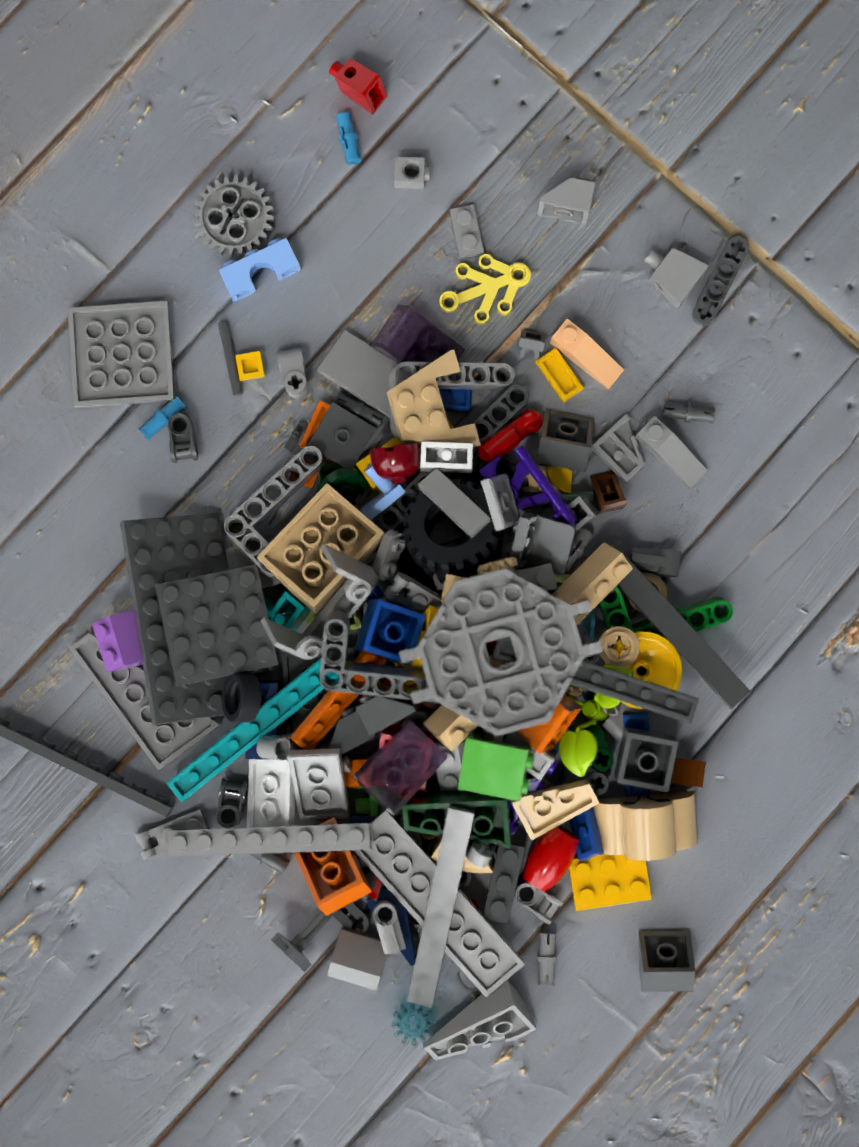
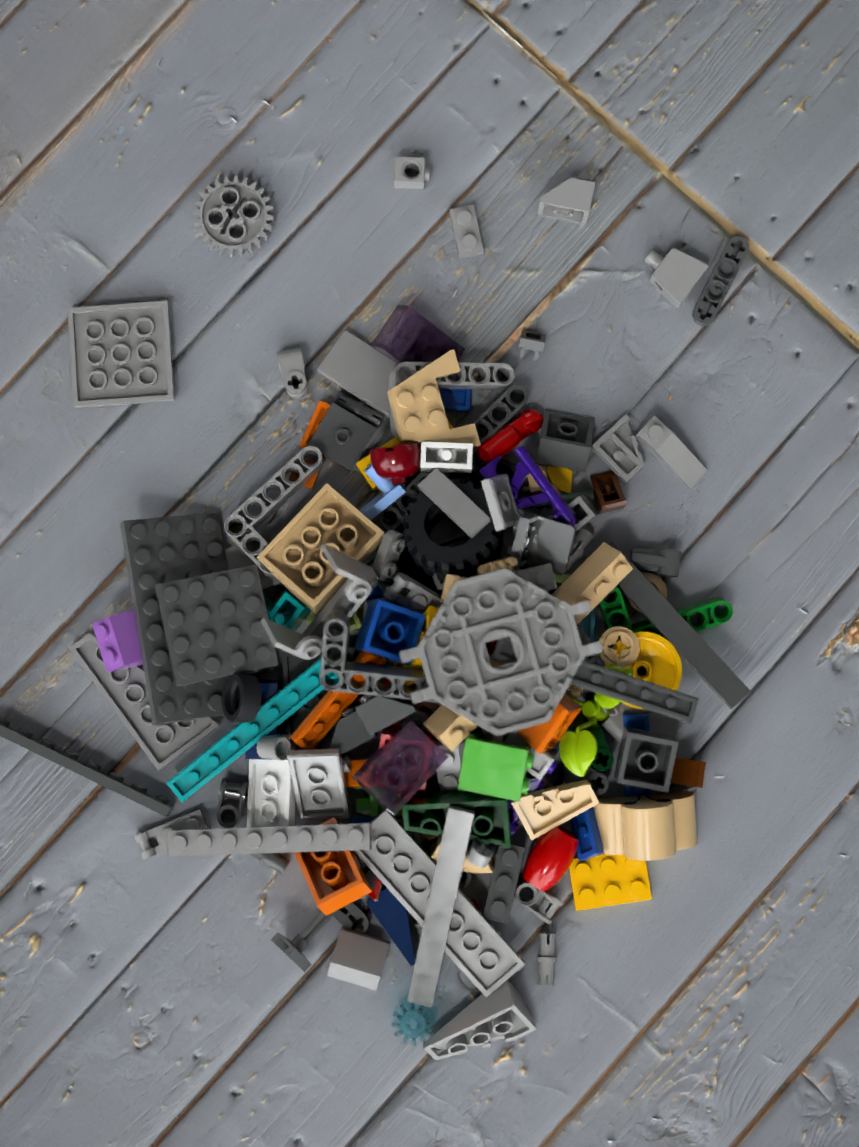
(161, 418): dark azure pin -> none
(182, 440): dark grey piece -> none
(230, 358): dark grey bar -> none
(250, 366): yellow plate -> none
(277, 257): light blue arch -> none
(295, 436): dark grey piece -> none
(345, 481): dark green tile -> none
(348, 138): dark azure pin -> none
(359, 84): red torso -> none
(389, 929): light grey piece -> none
(488, 286): light yellow plant -> none
(559, 375): yellow tile -> none
(586, 354): light nougat slope -> none
(666, 961): dark grey slope -> none
(688, 412): dark grey pin -> none

